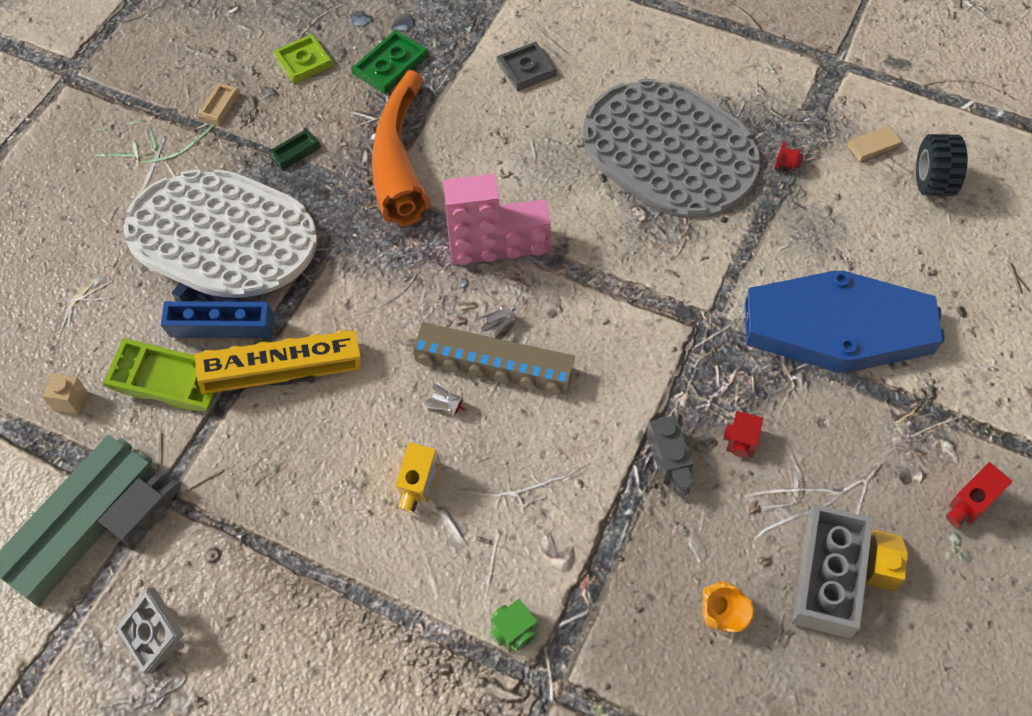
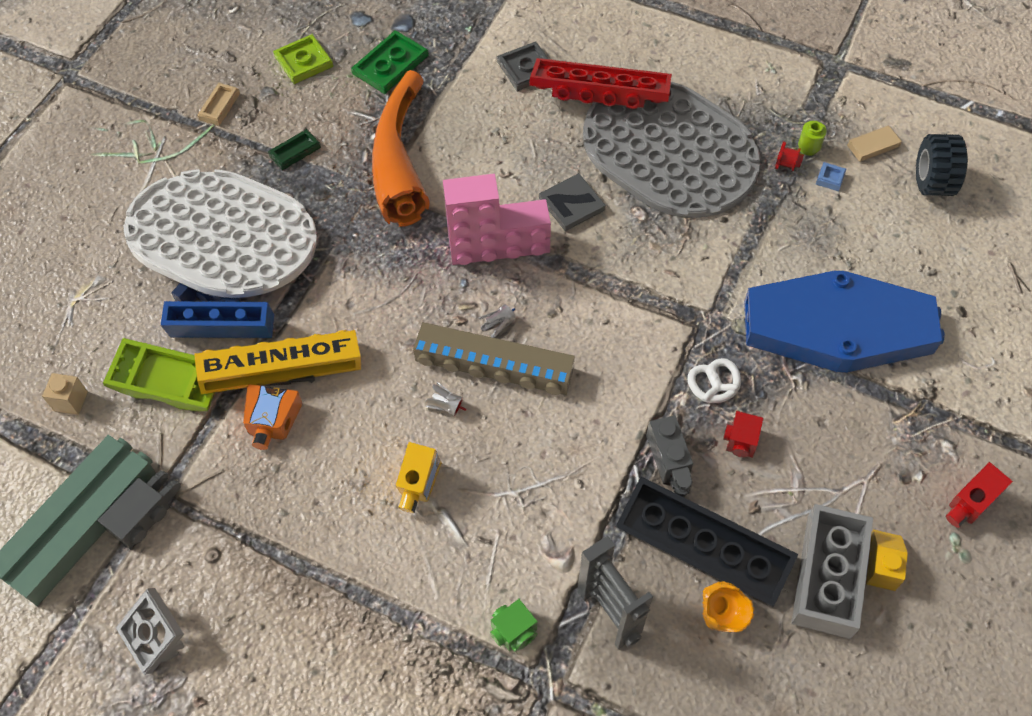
(270, 413): none -> orange torso
(572, 202): none -> dark grey tile
(600, 83): none -> red plate
(602, 581): none -> dark grey fence
(707, 541): none -> black arch
(710, 370): none -> white piece
(812, 137): none -> lime brick
(831, 176): none -> medium blue tile

